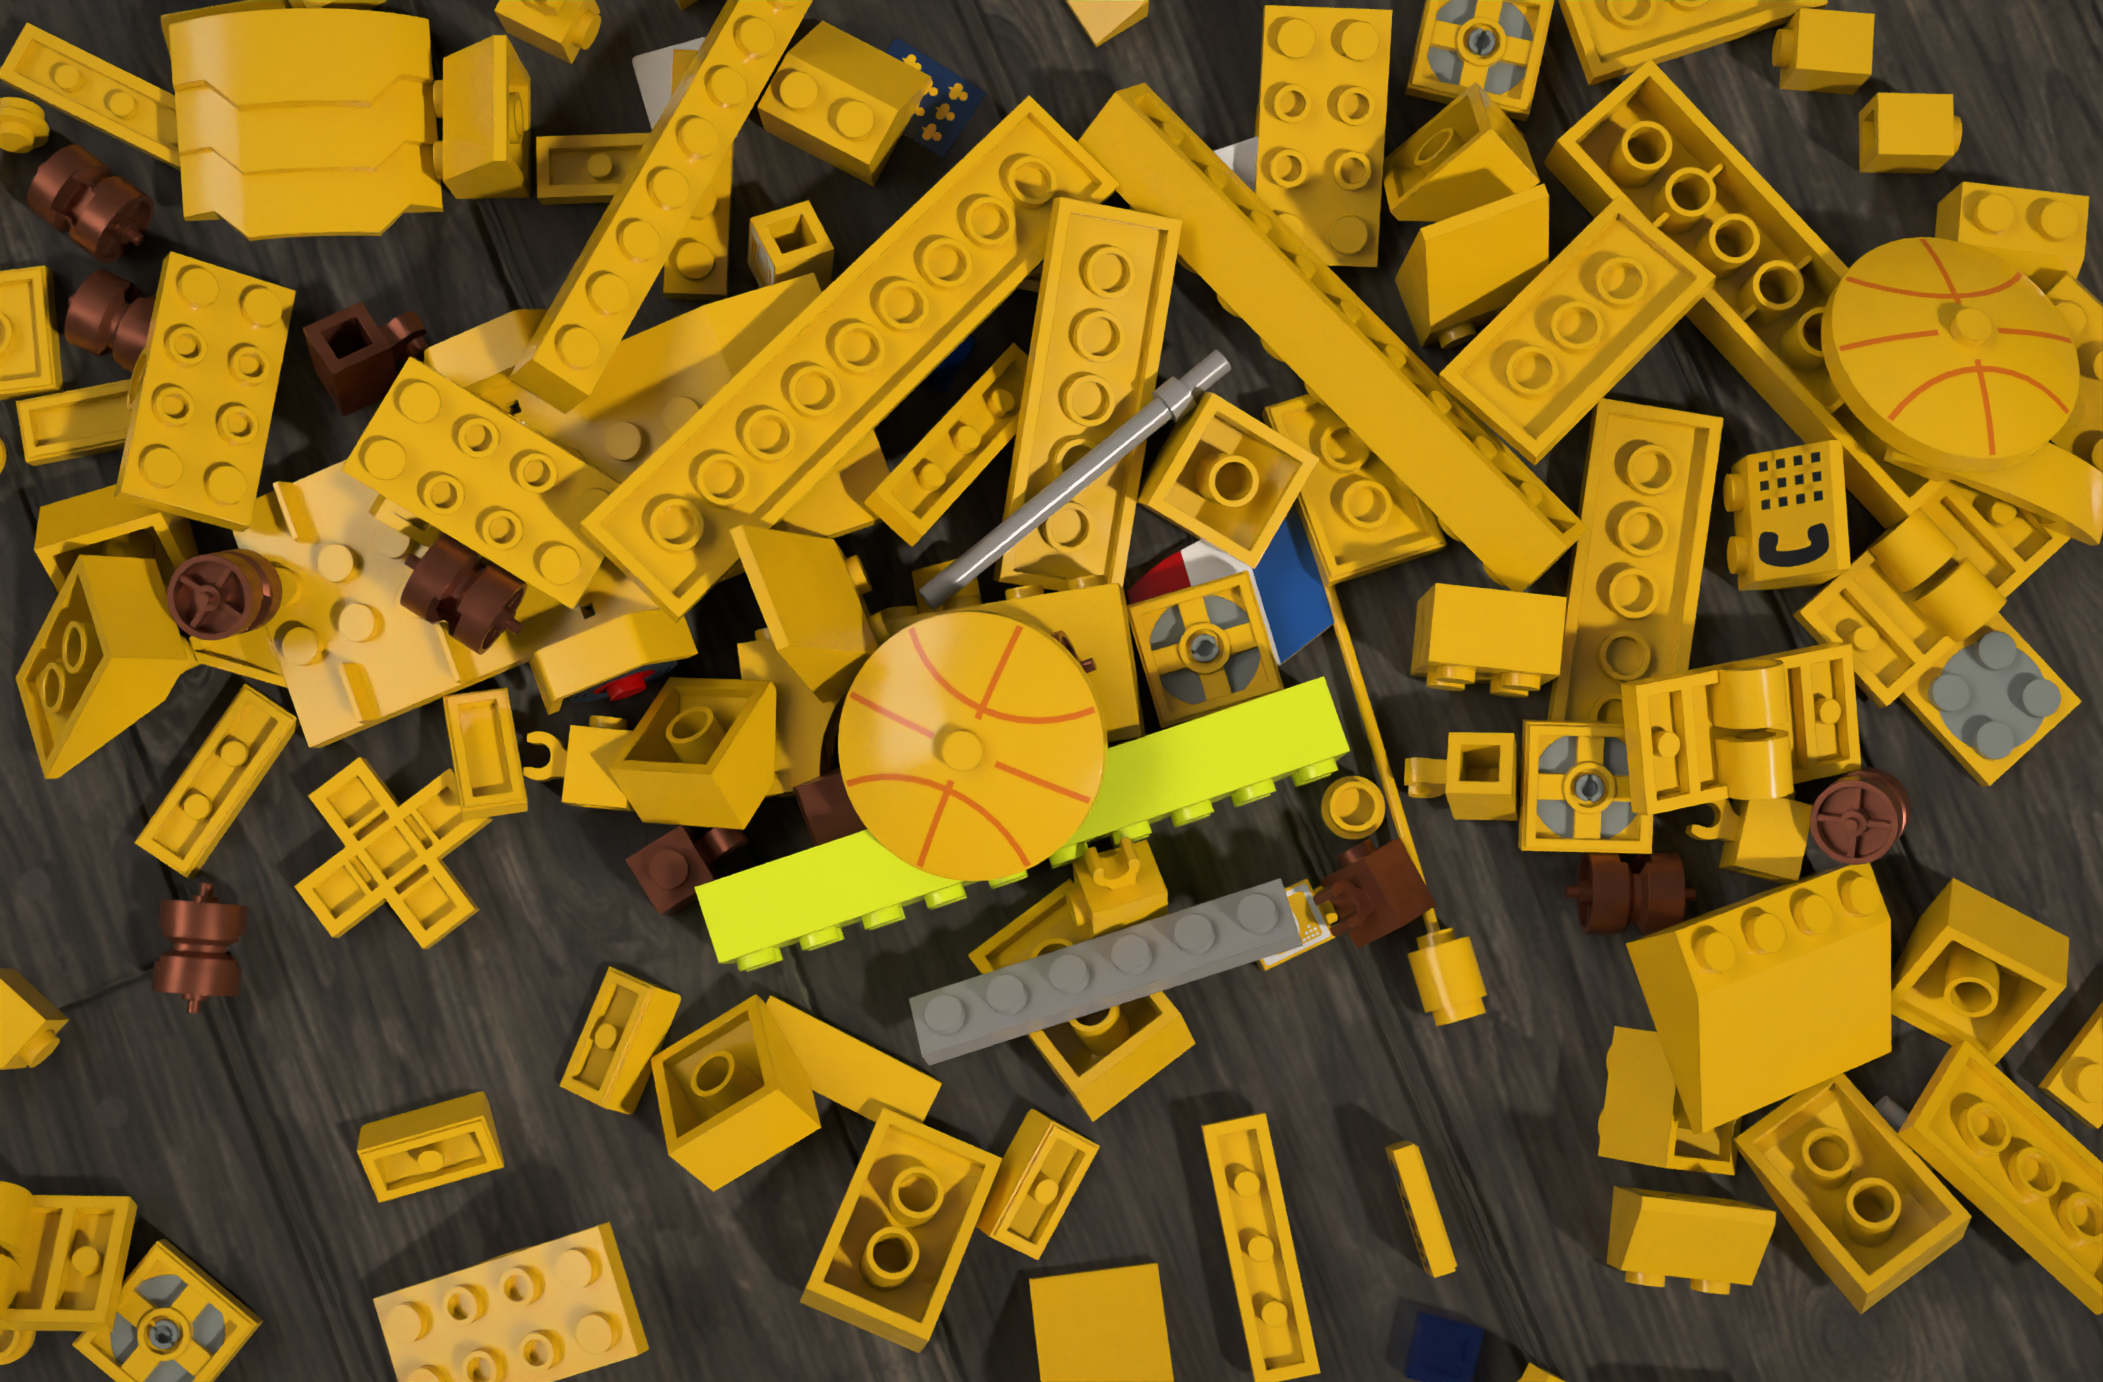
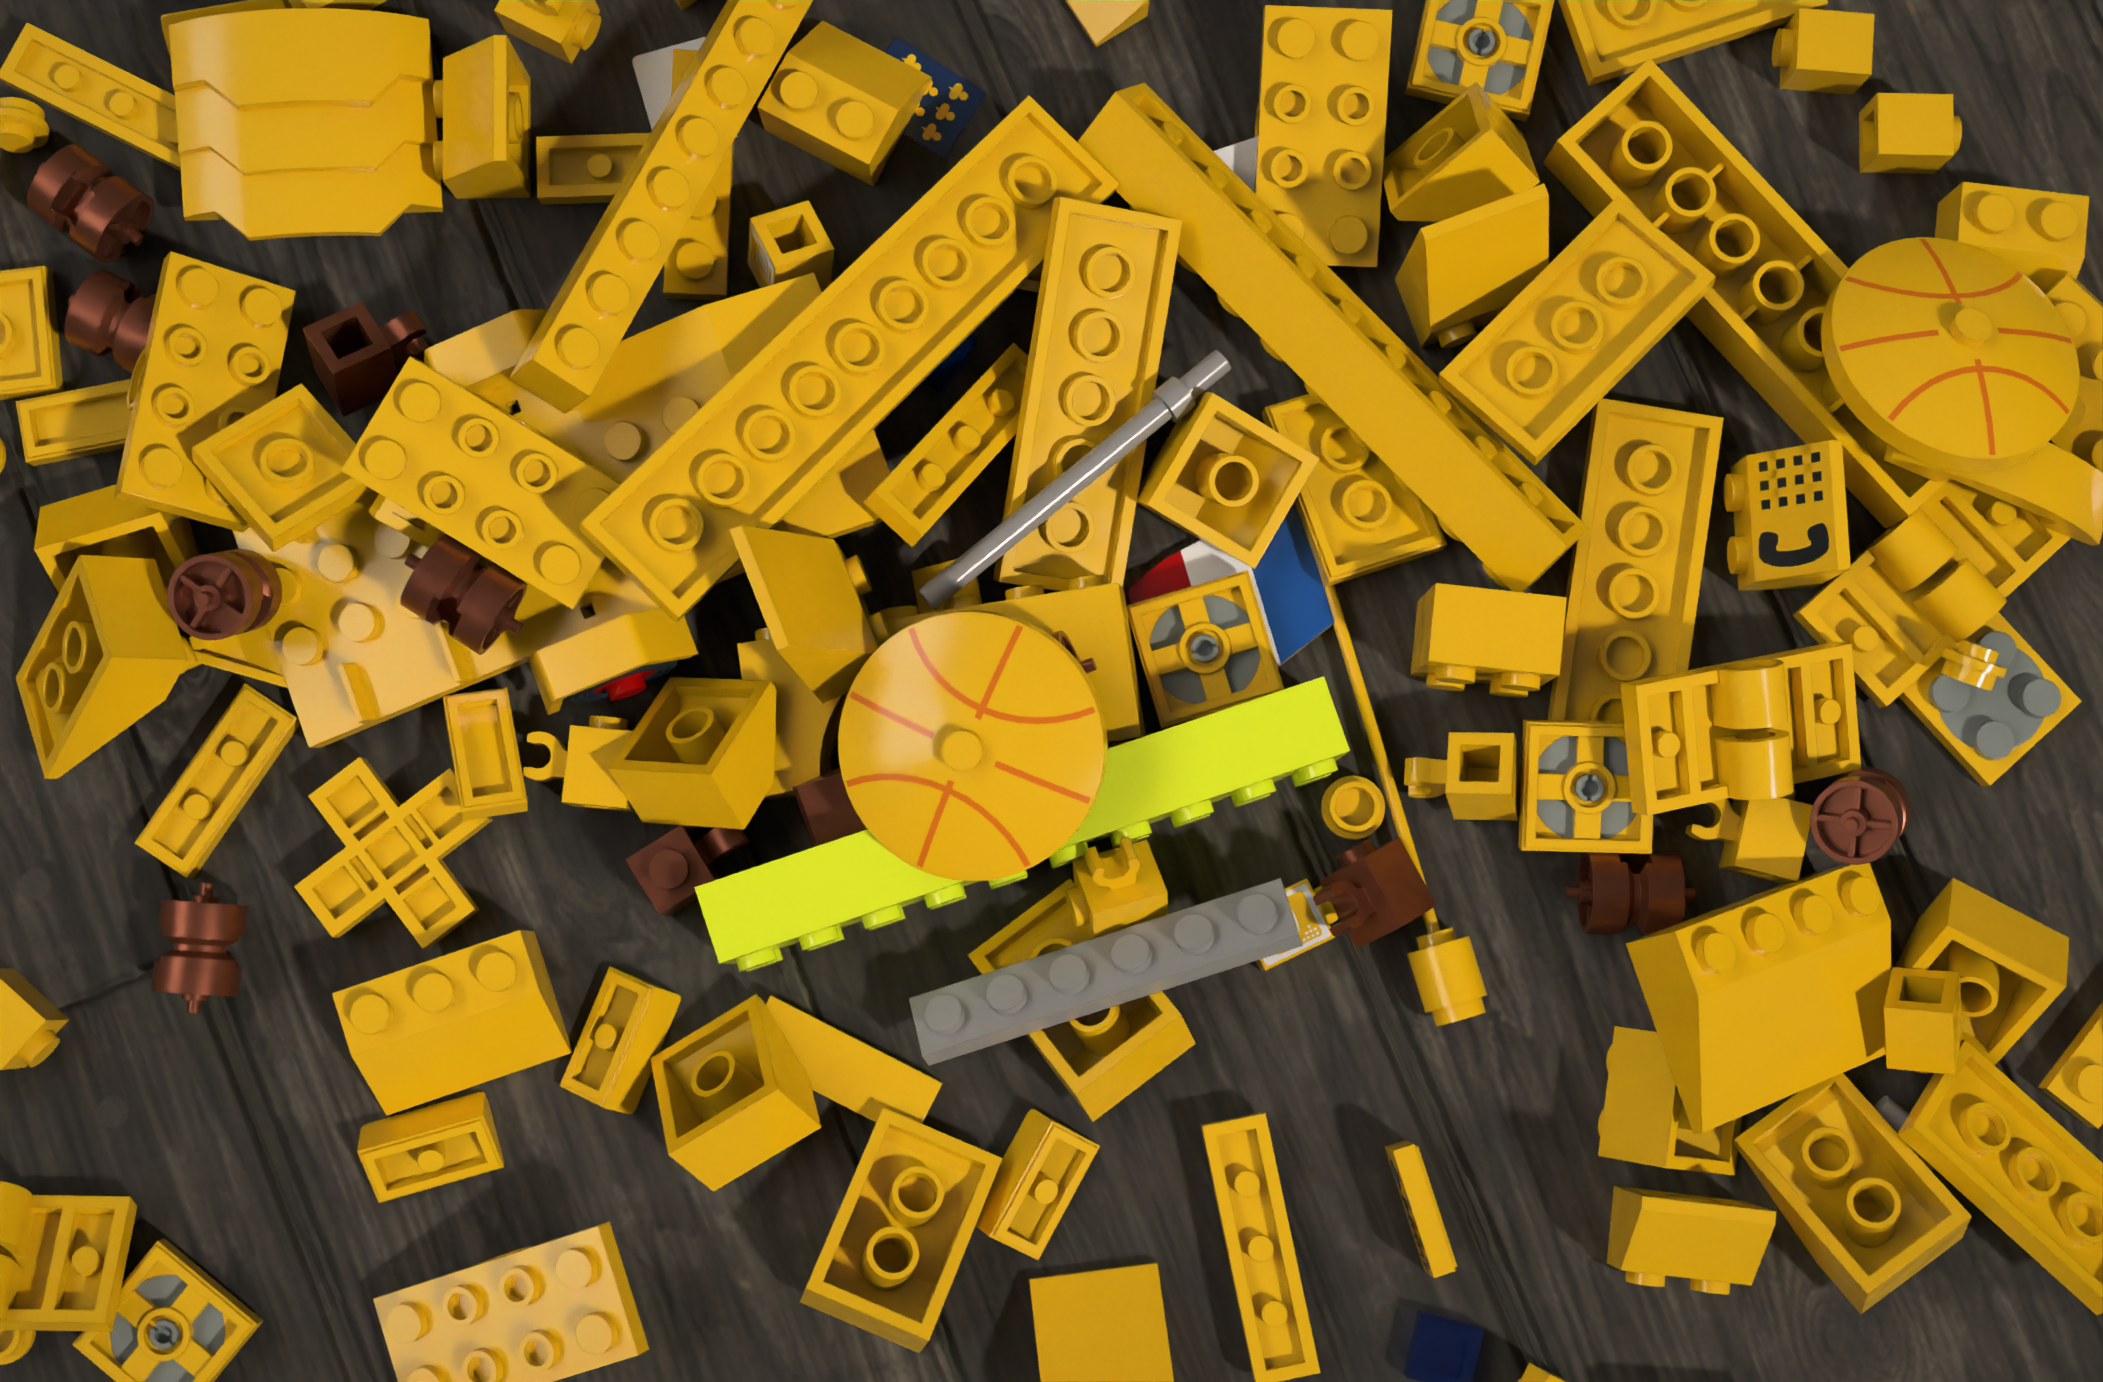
(282, 467): none -> yellow plate
(453, 1021): none -> yellow slope
(1923, 1020): none -> yellow brick
(1973, 664): none -> yellow plate

